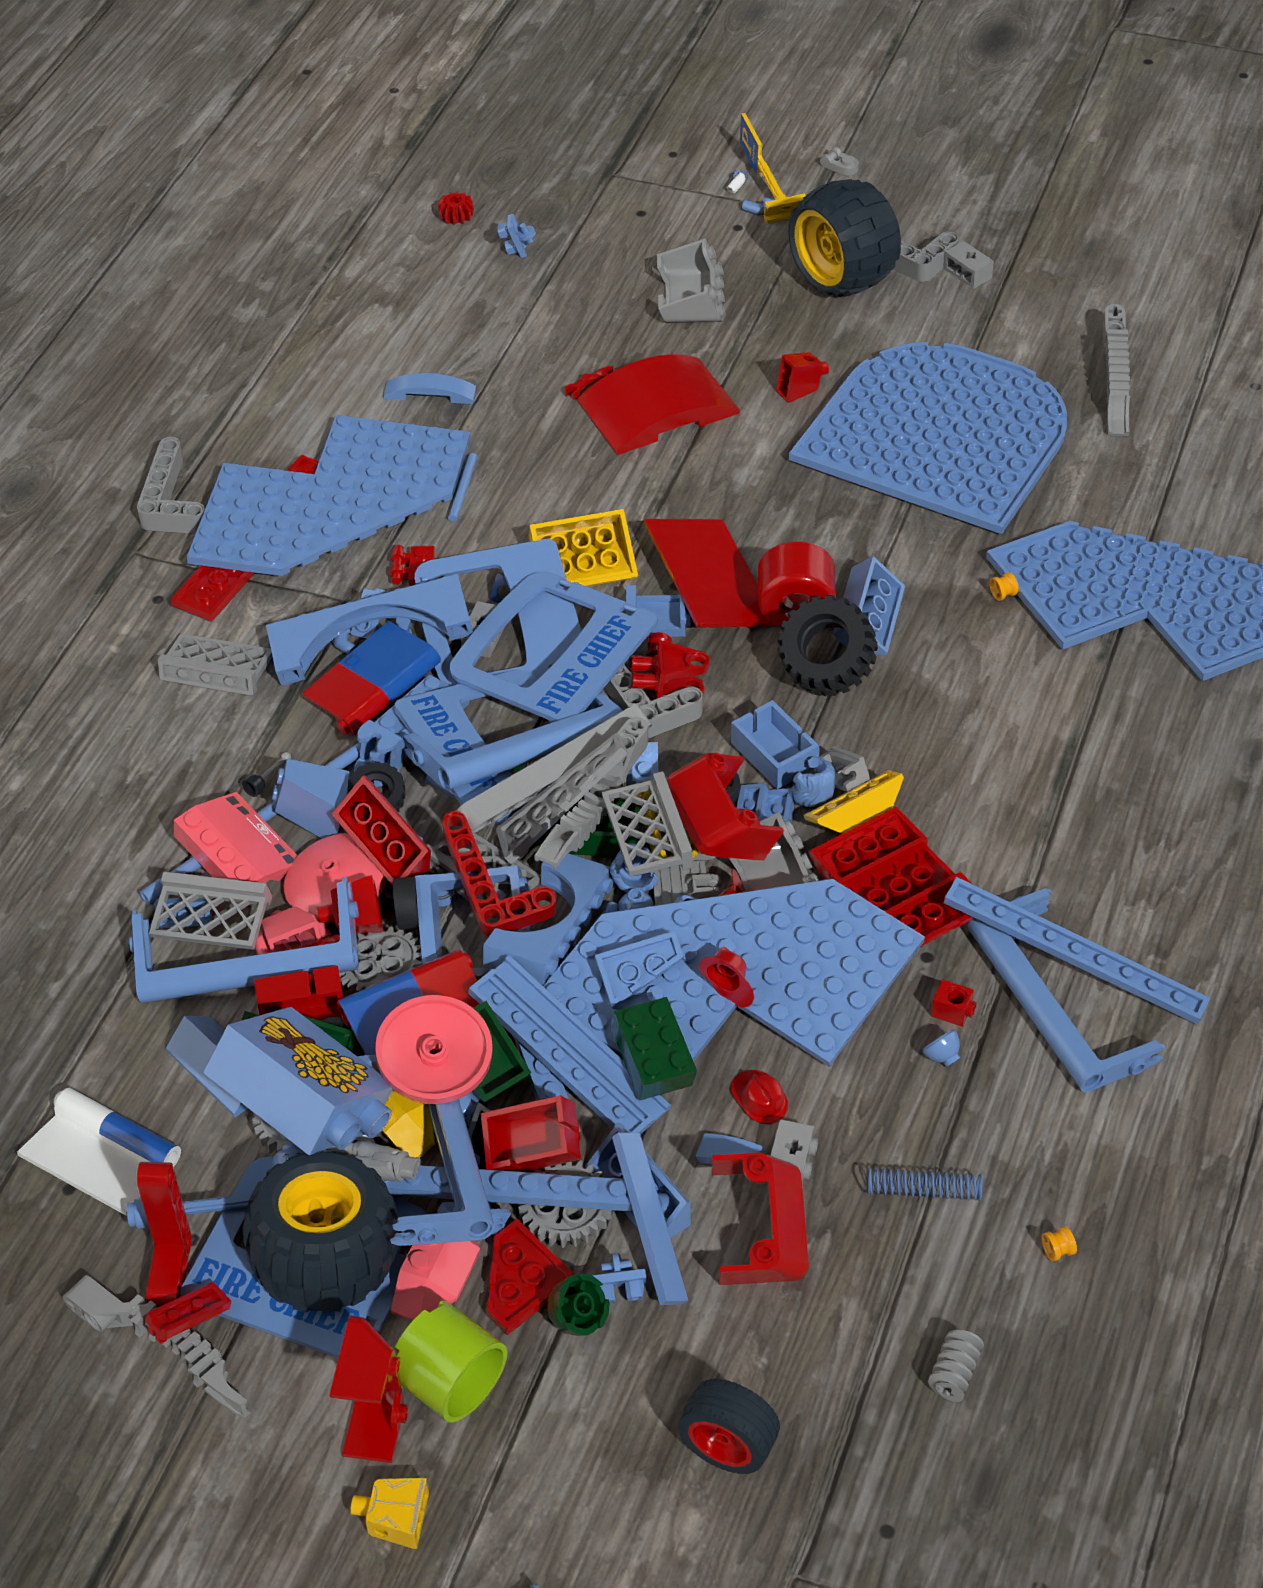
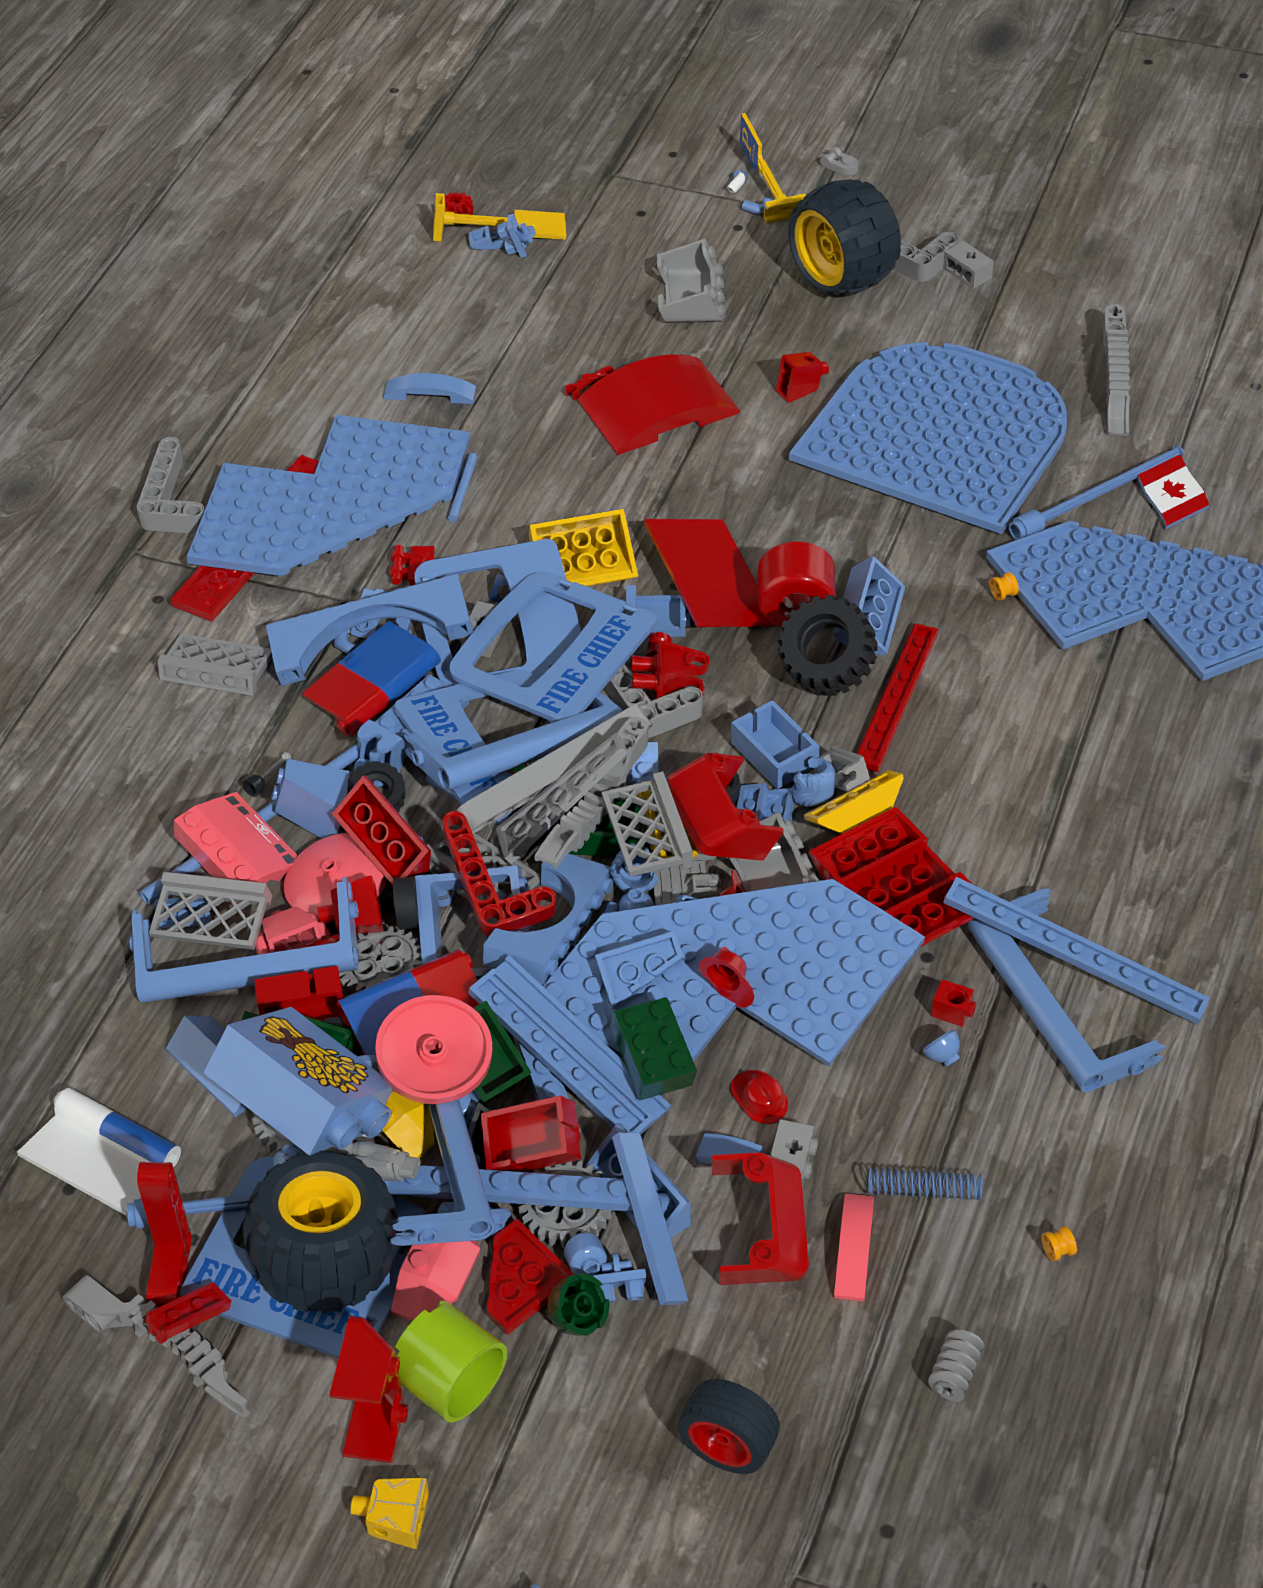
(485, 239): none -> medium blue slope
(546, 224): none -> yellow piece
(585, 1254): none -> medium blue head
(854, 1247): none -> coral slope
(897, 695): none -> red tile
(1162, 479): none -> flag

